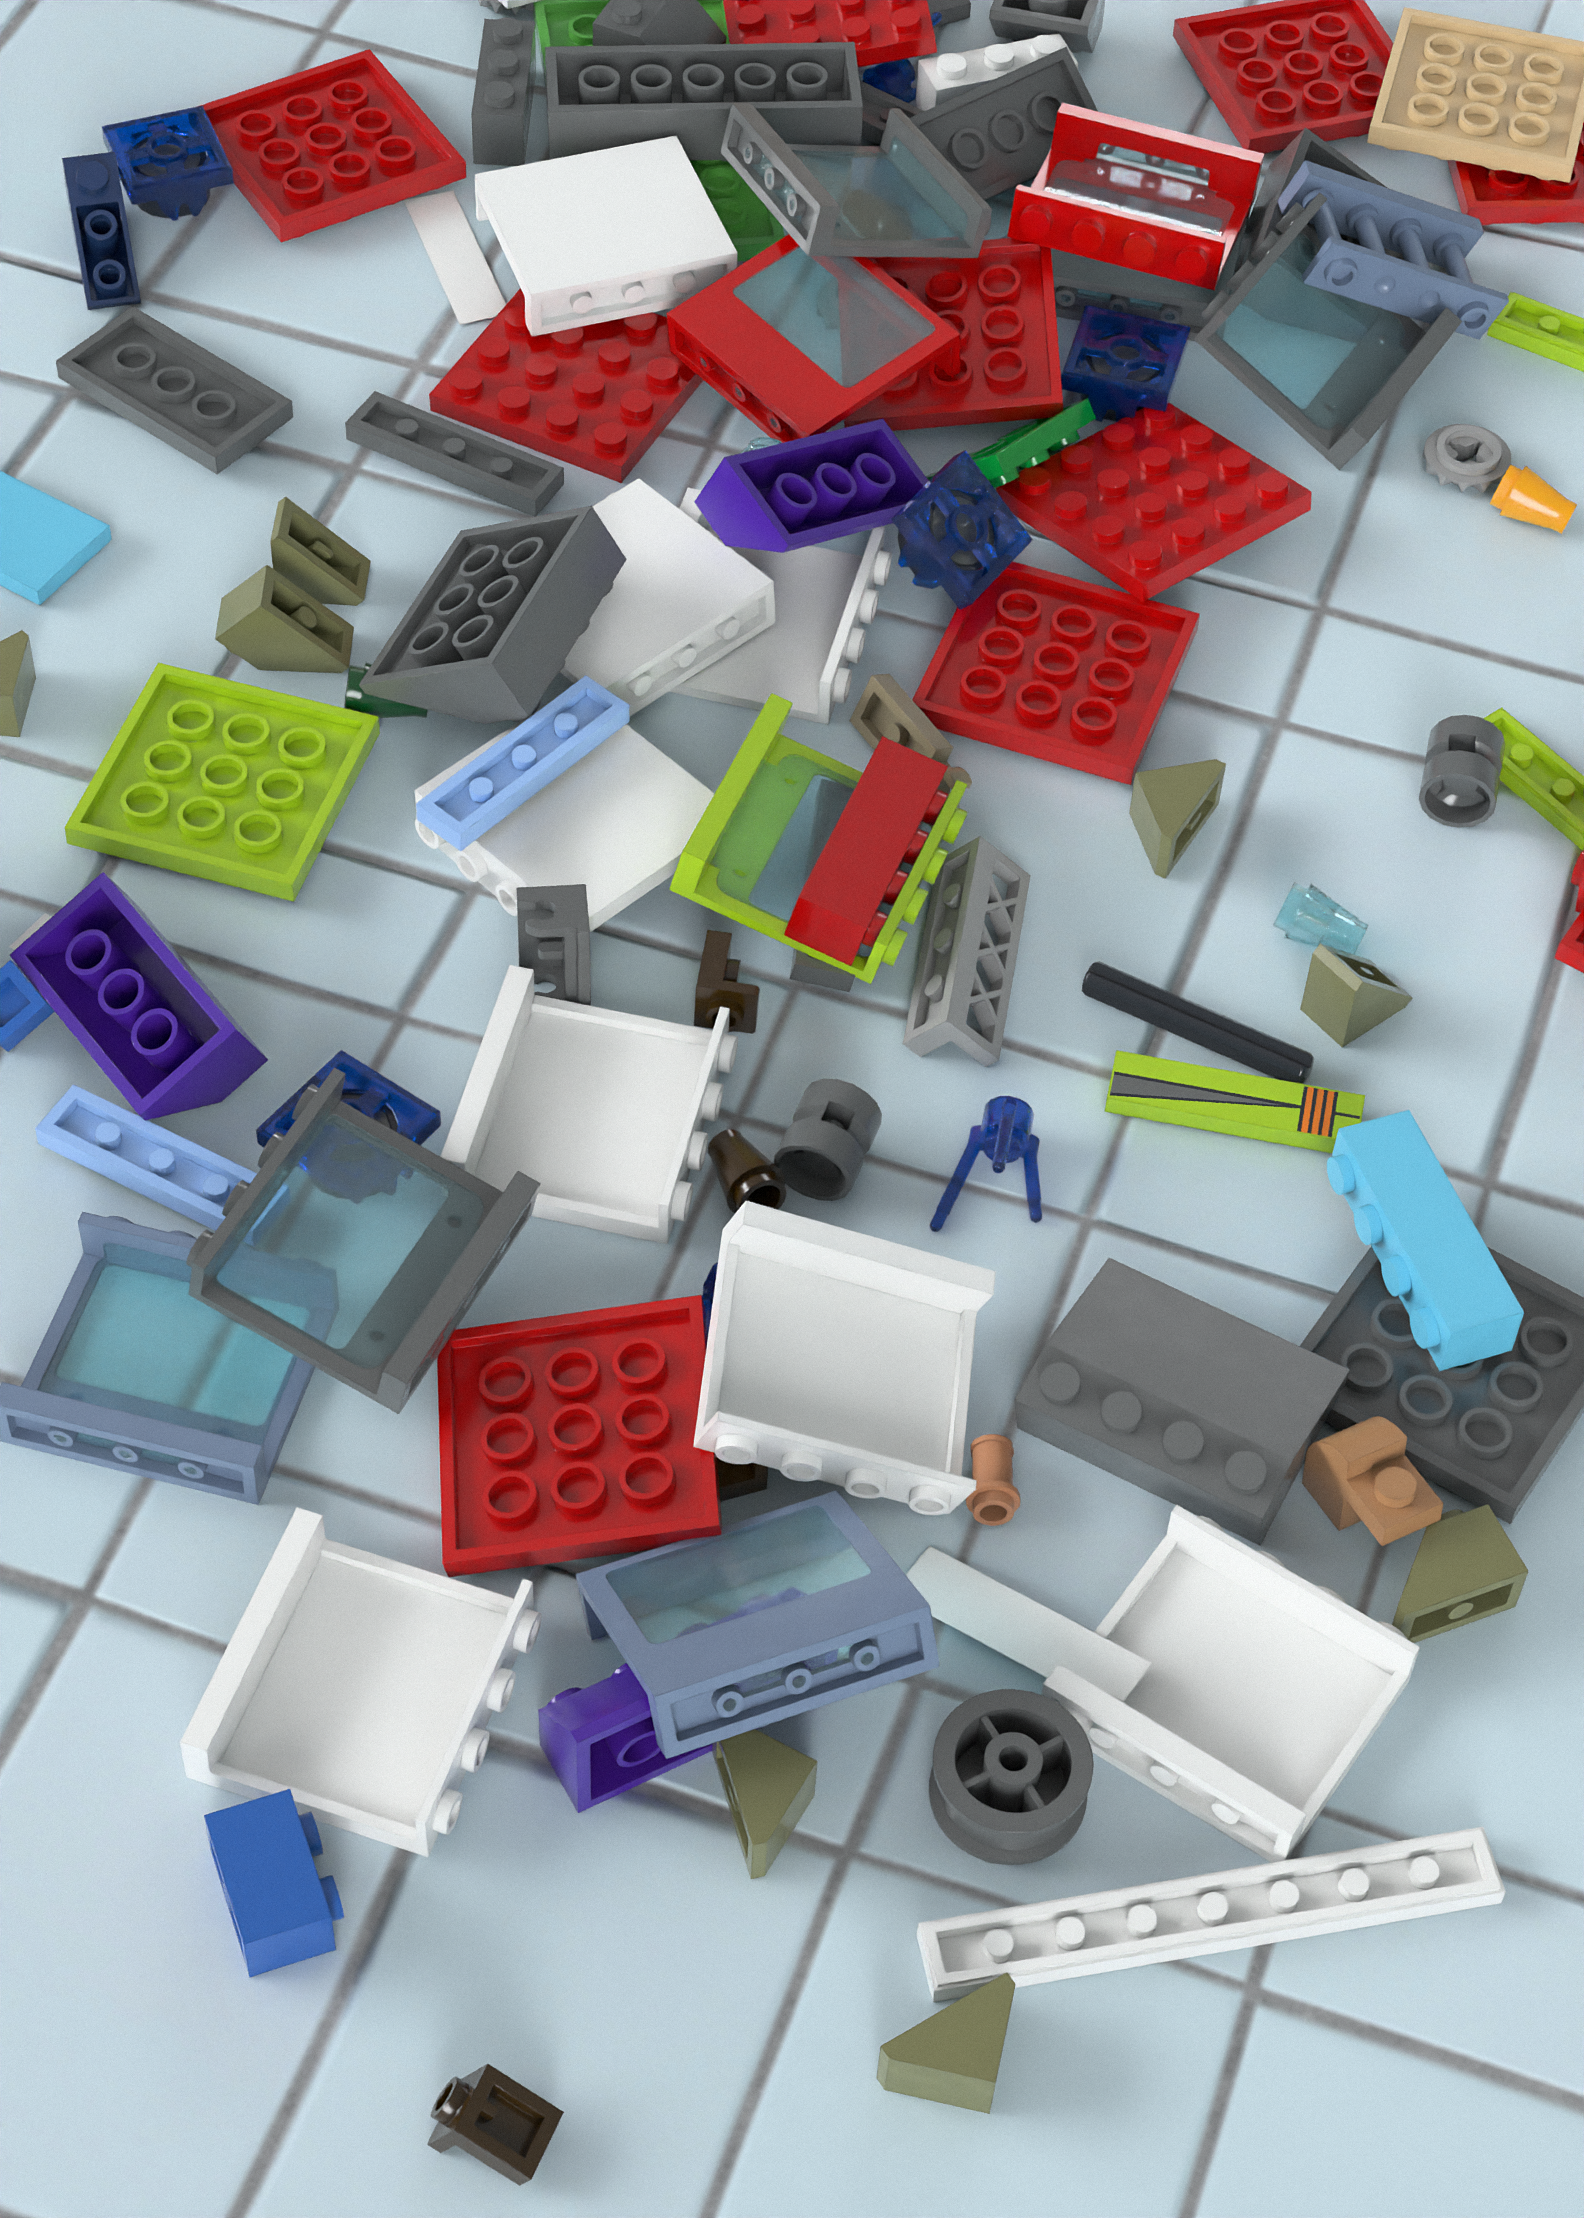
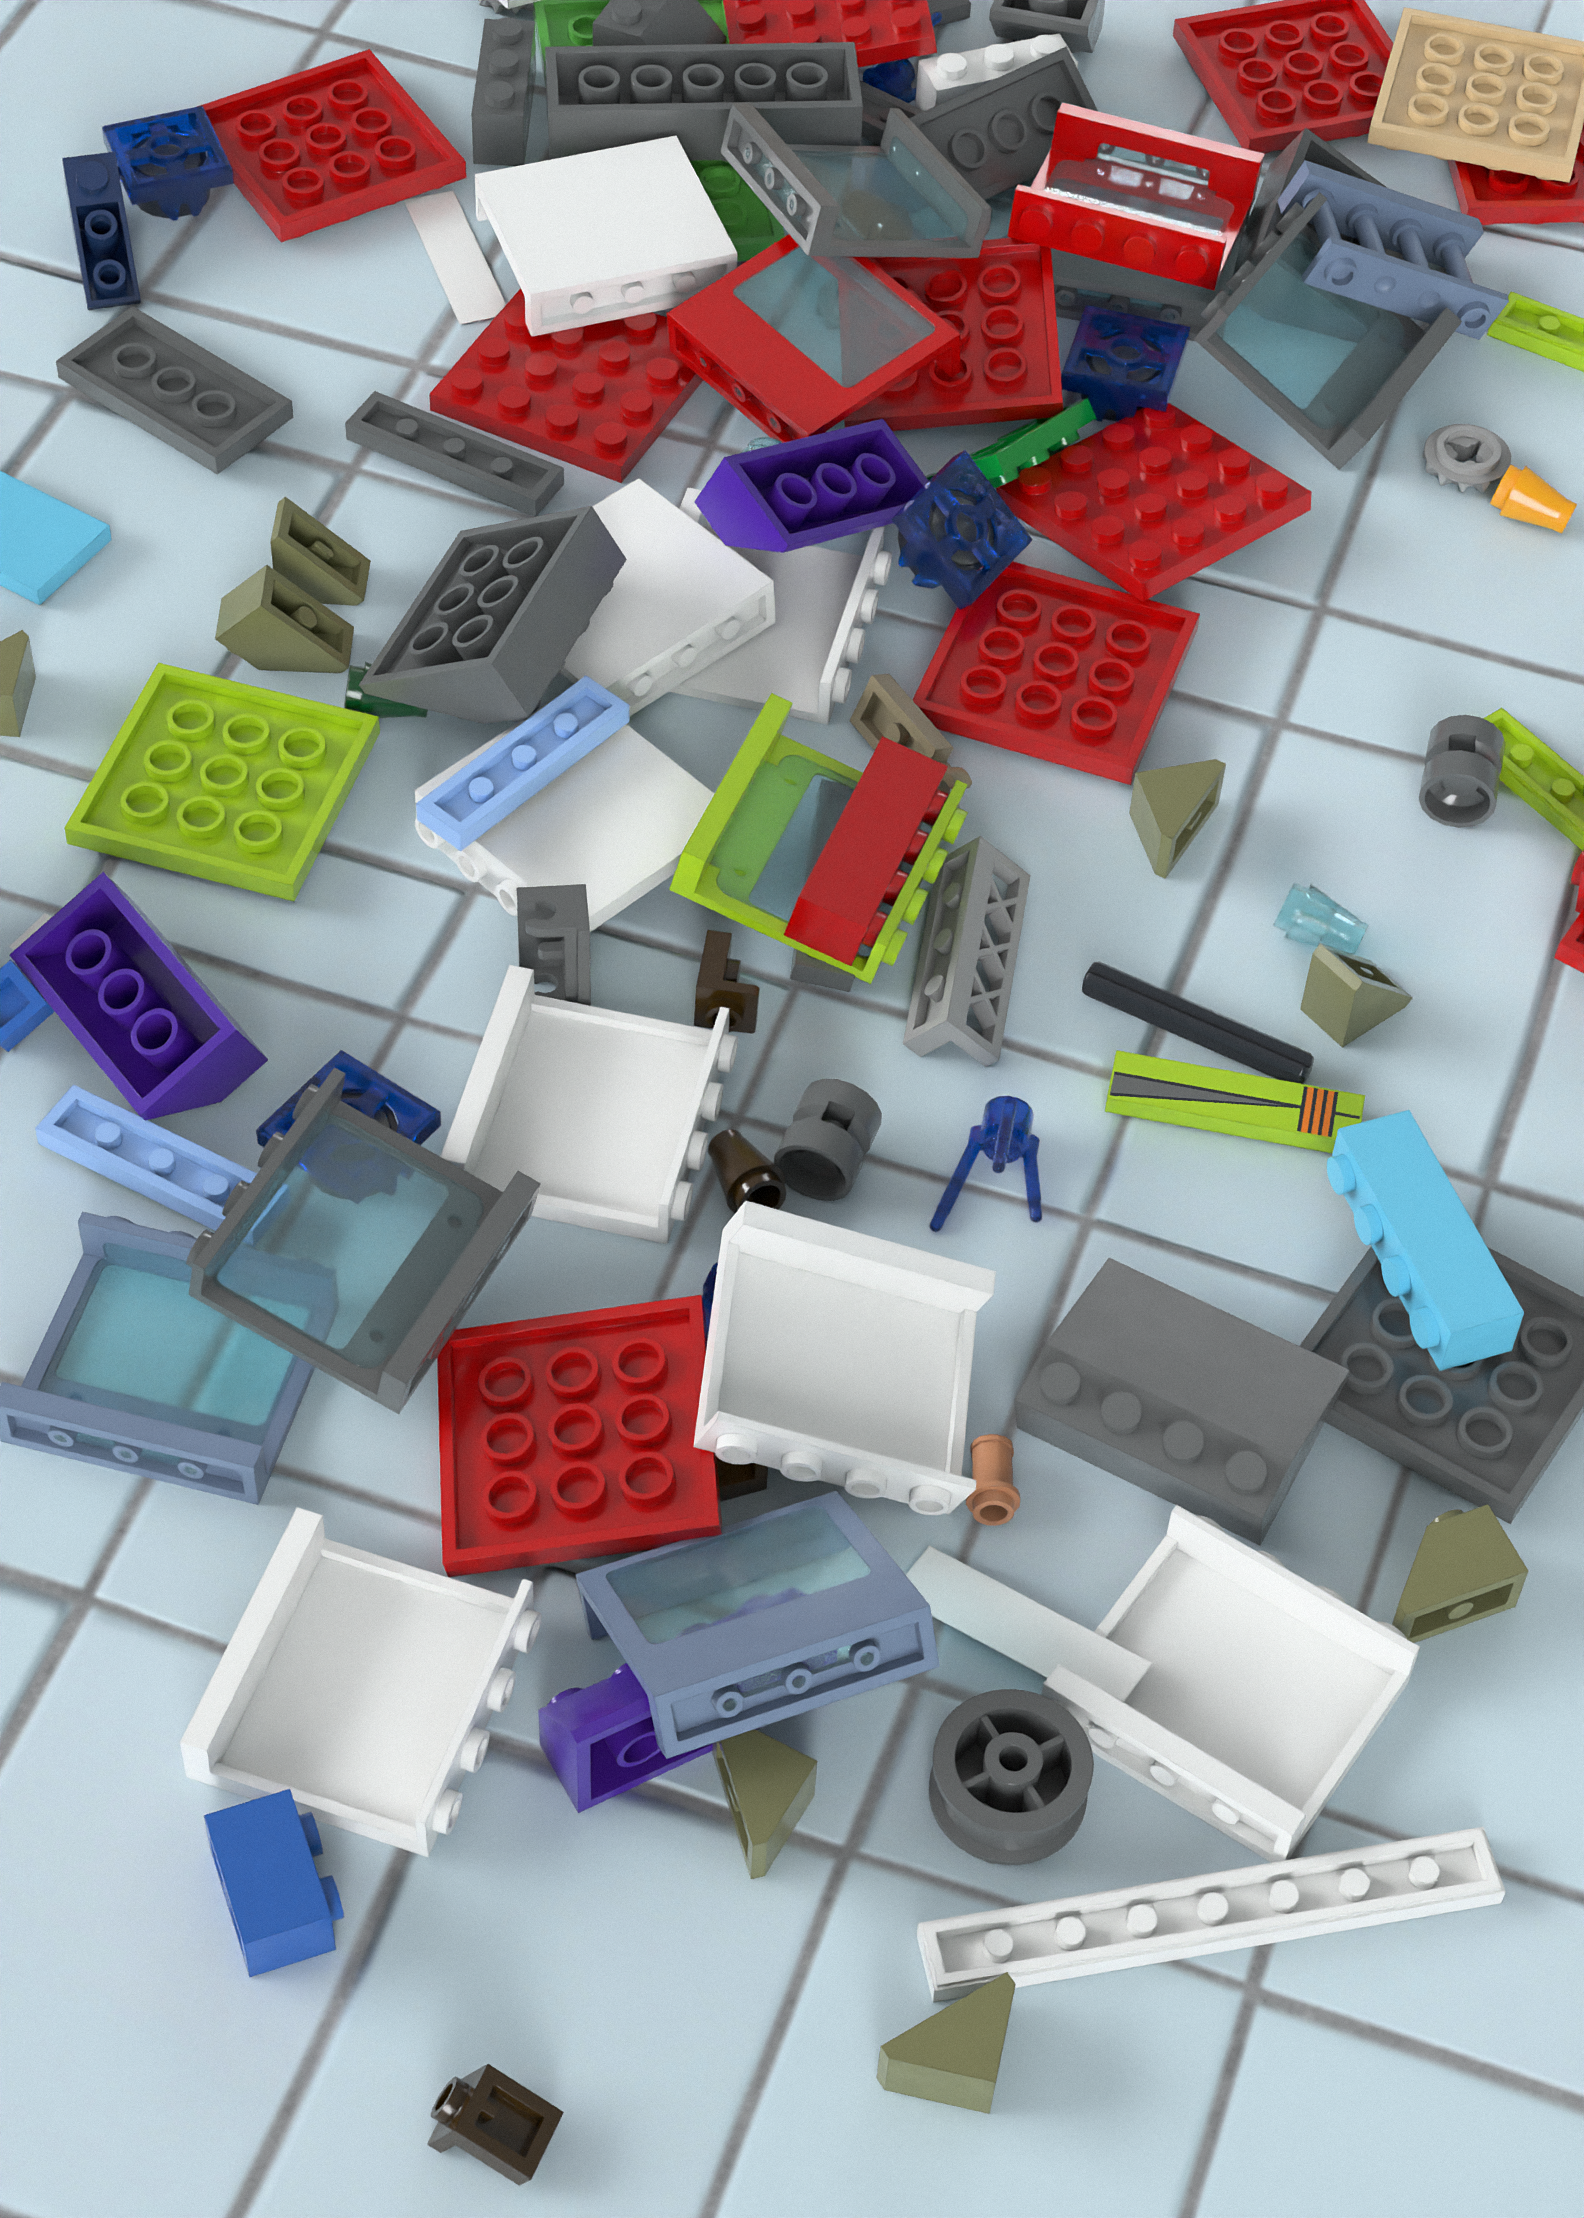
(1370, 1480): medium nougat brick -> none

